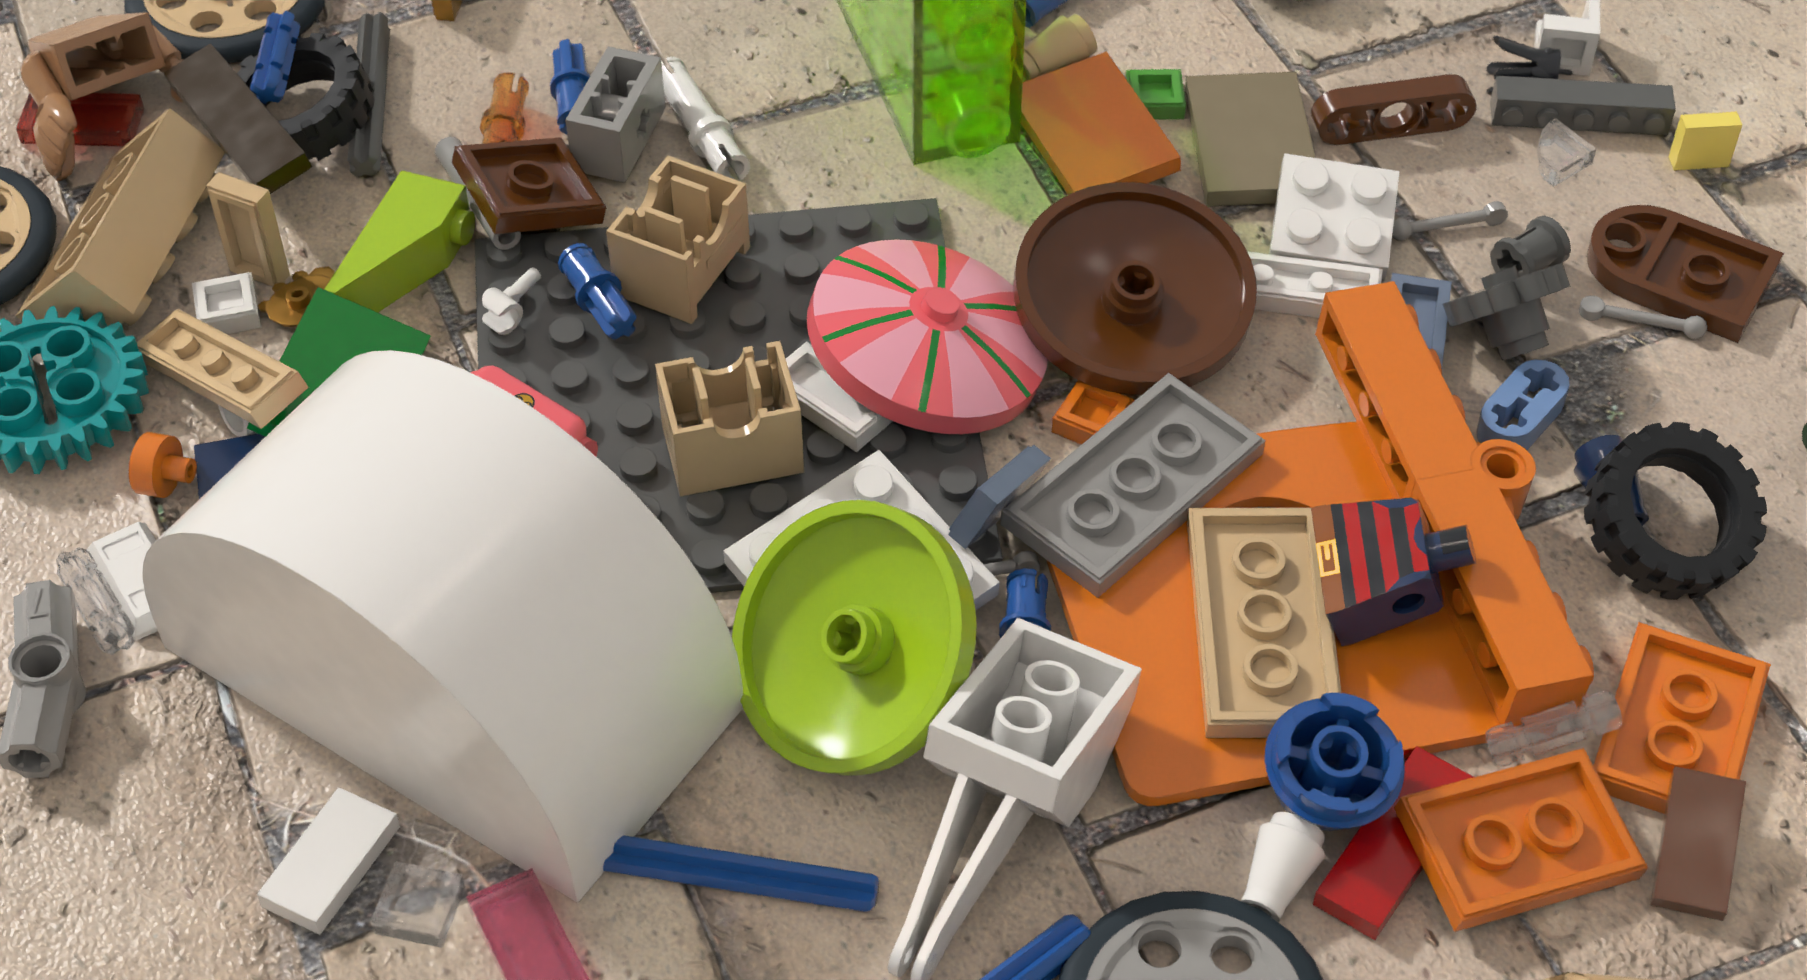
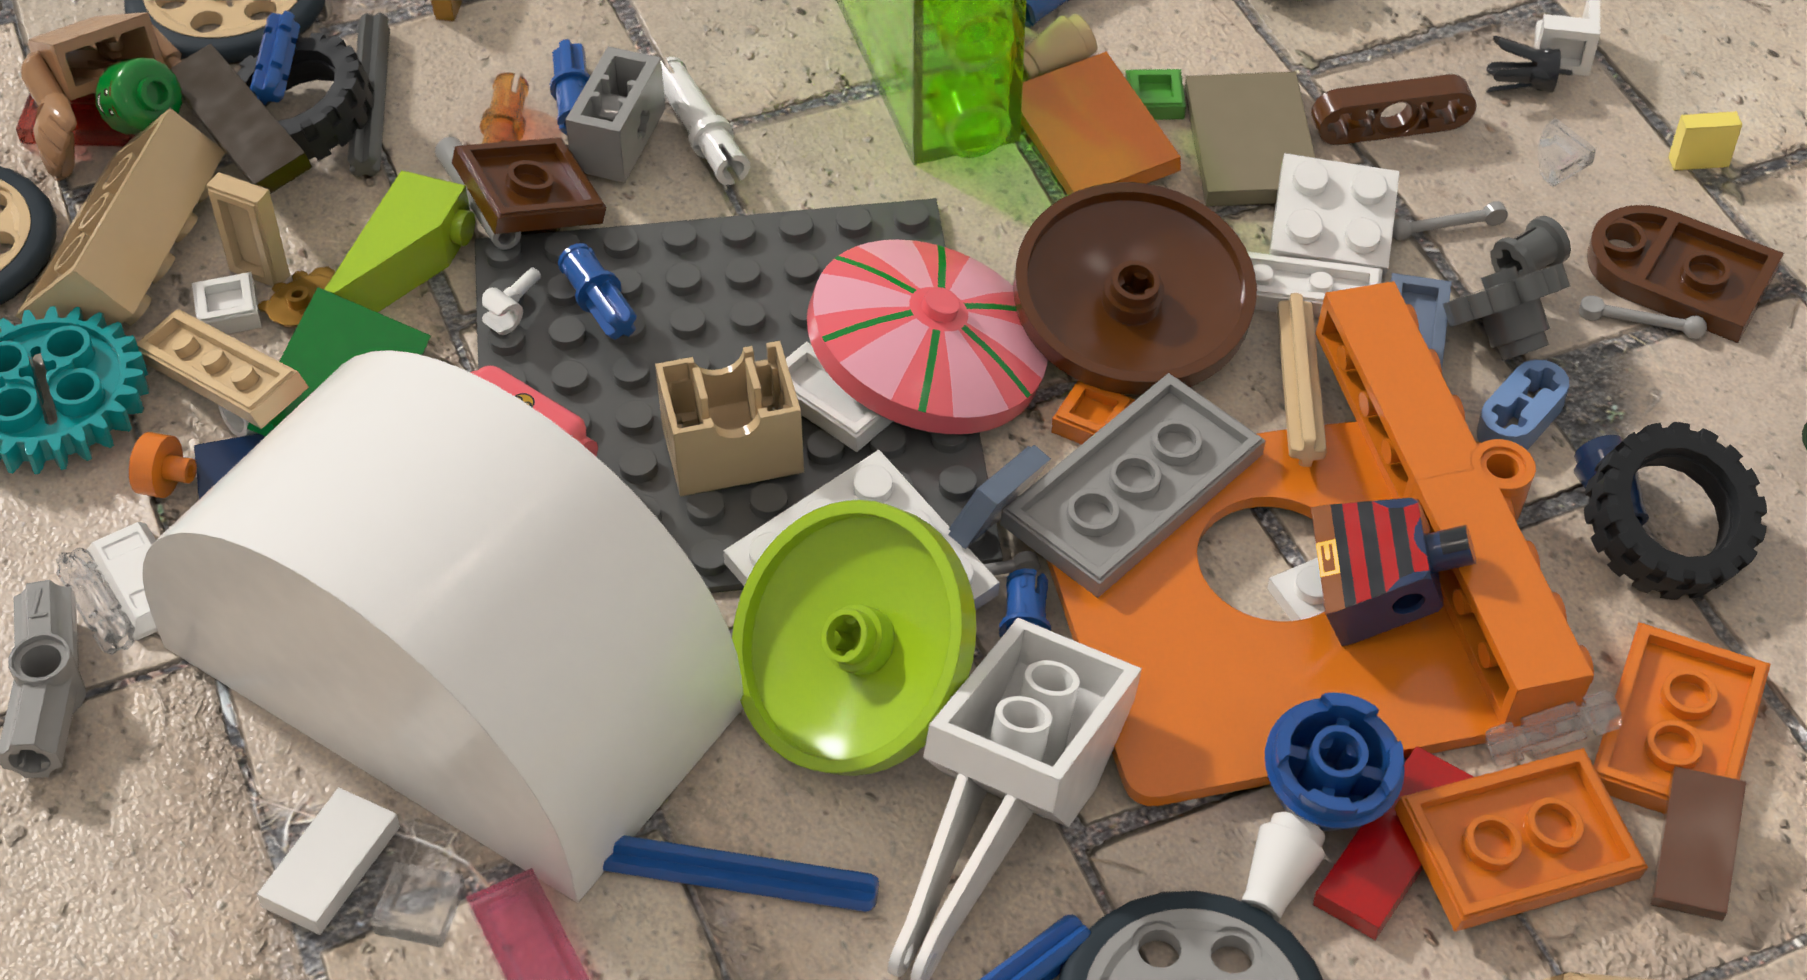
(137, 94): none -> green head
(679, 237): tan piece -> none
(1258, 617): tan tile -> none
(1301, 380): none -> tan axle
(1583, 105): dark grey piece -> none

